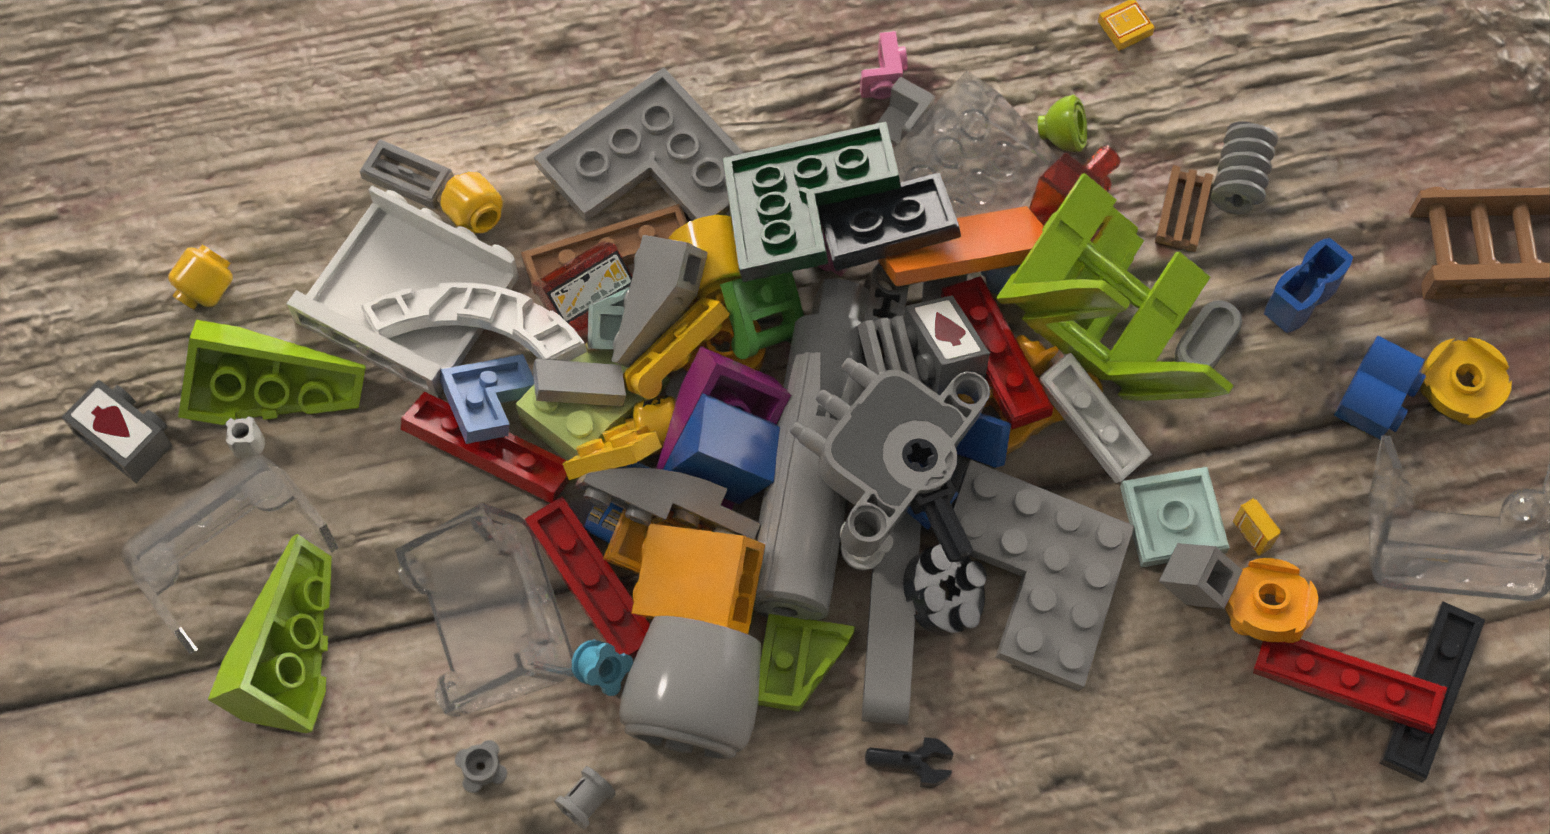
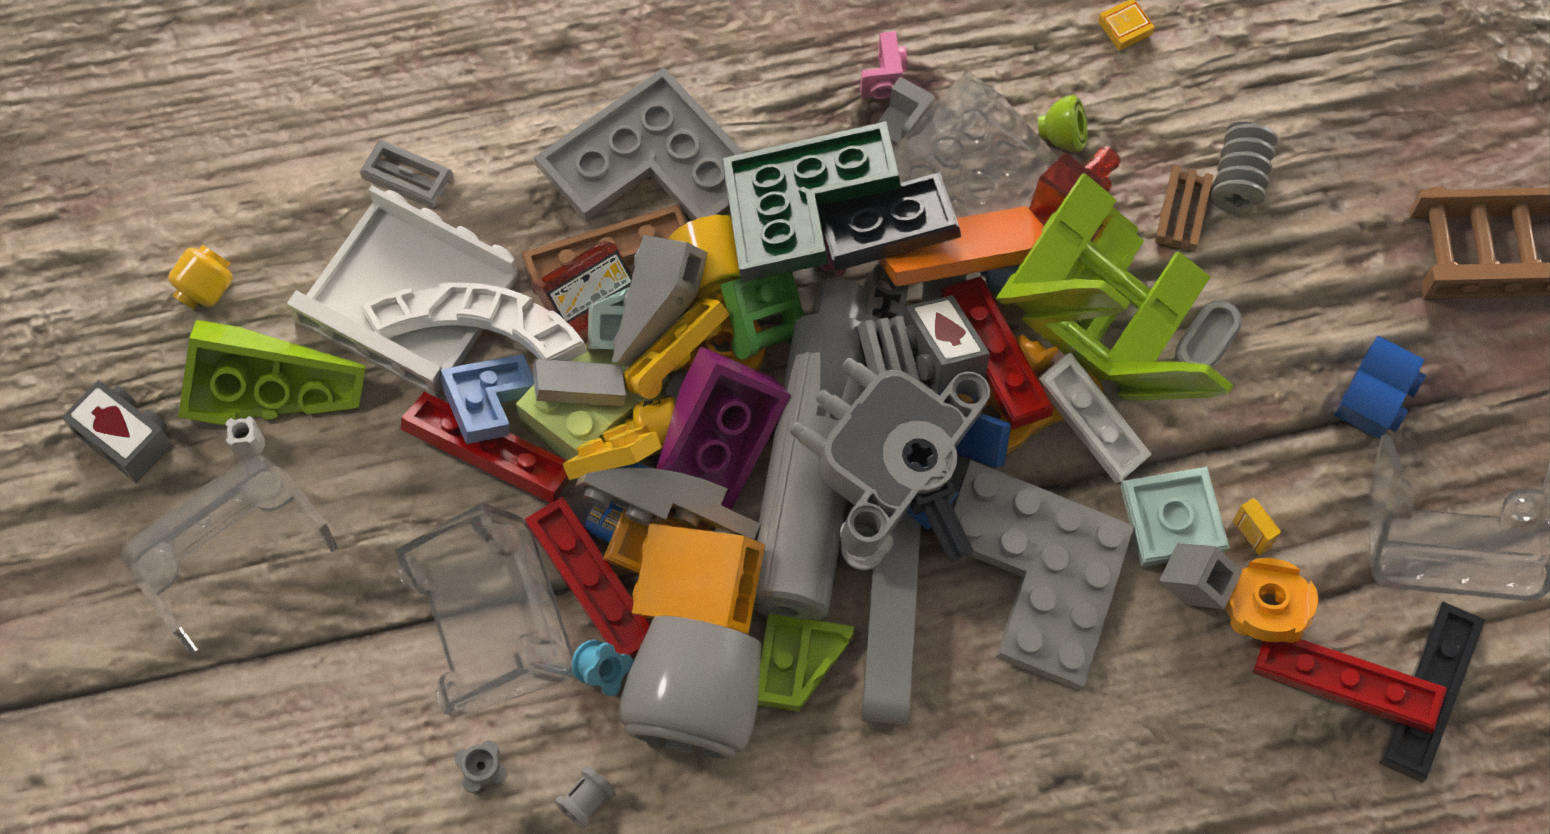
(277, 655): lime wedge -> none
(471, 202): yellow head -> none
(727, 449): blue slope -> none
(914, 761): black bar -> none
(965, 586): black plate -> none
(1308, 285): blue brick -> none
(1456, 400): yellow plate -> none

